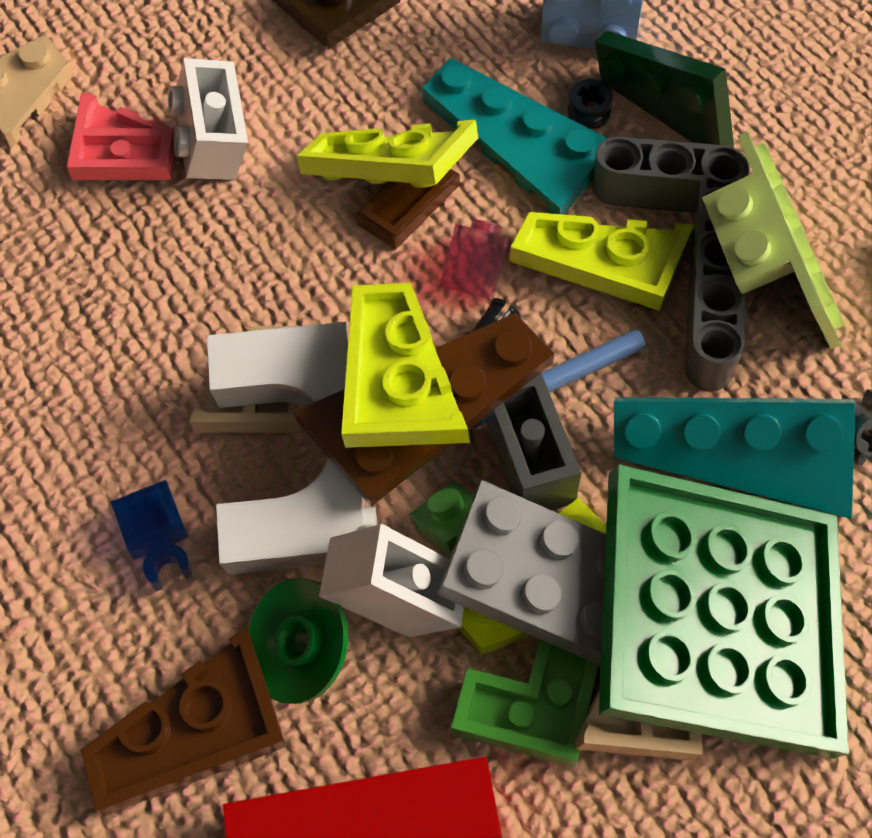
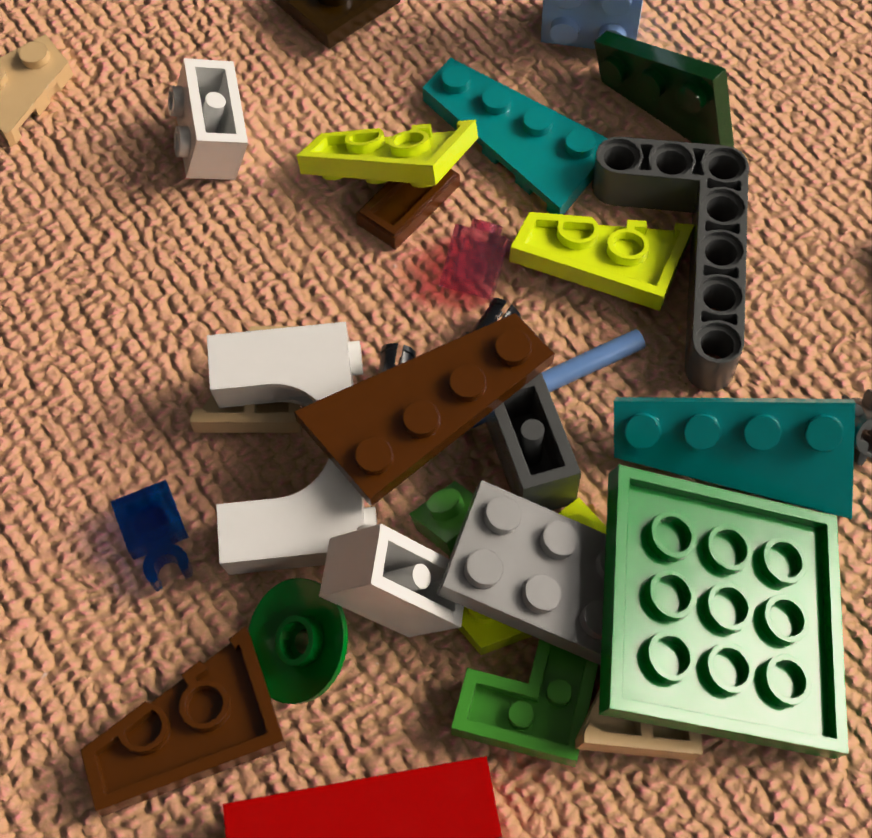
(118, 145): coral wing -> none
(394, 376): neon yellow wing -> none
(592, 91): black bush -> none
(766, 237): yellowish green bracket -> none

